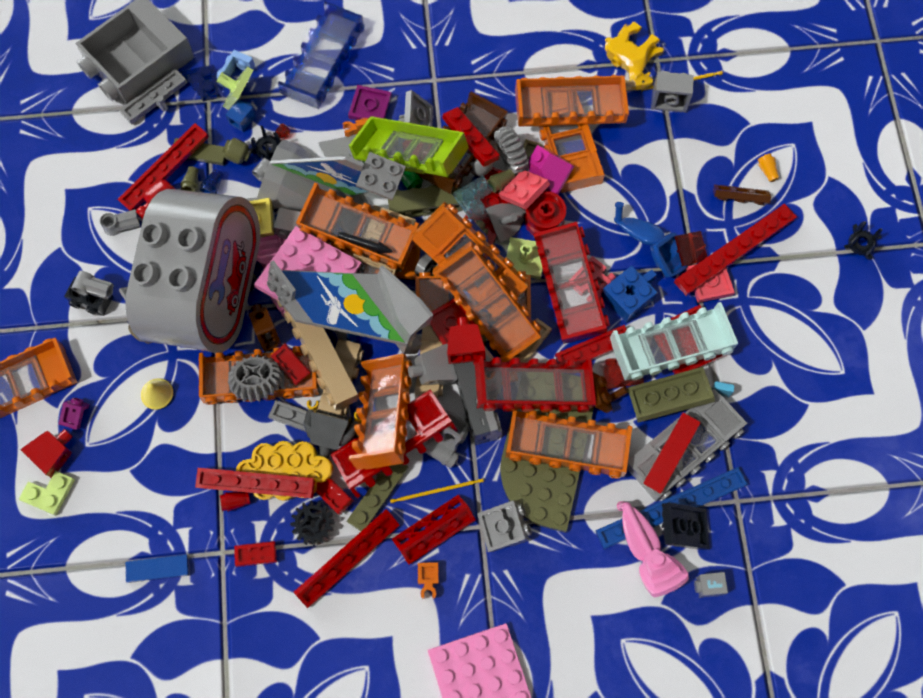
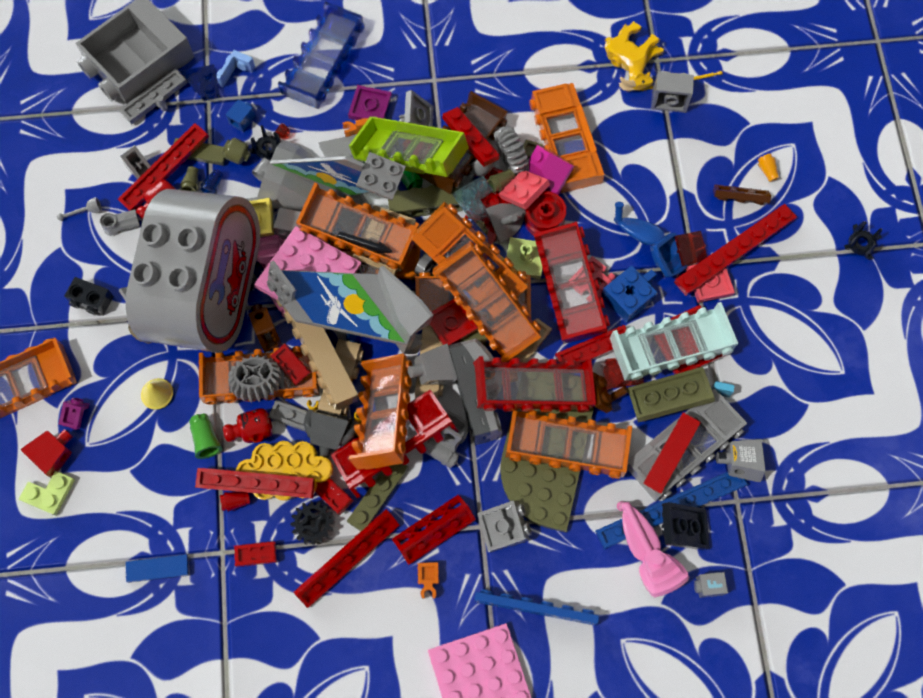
(87, 284): light grey piece -> none
(92, 205): none -> light grey hinge
(135, 161): none -> light grey slope
(204, 437): none -> bright green plant
(235, 87): yellowish green tile -> none
(250, 426): none -> red piece
(436, 490): yellow piece -> none
(464, 342): red torso -> none
(544, 609): none -> blue plate
(571, 100): window -> none
(744, 459): none -> light grey torso

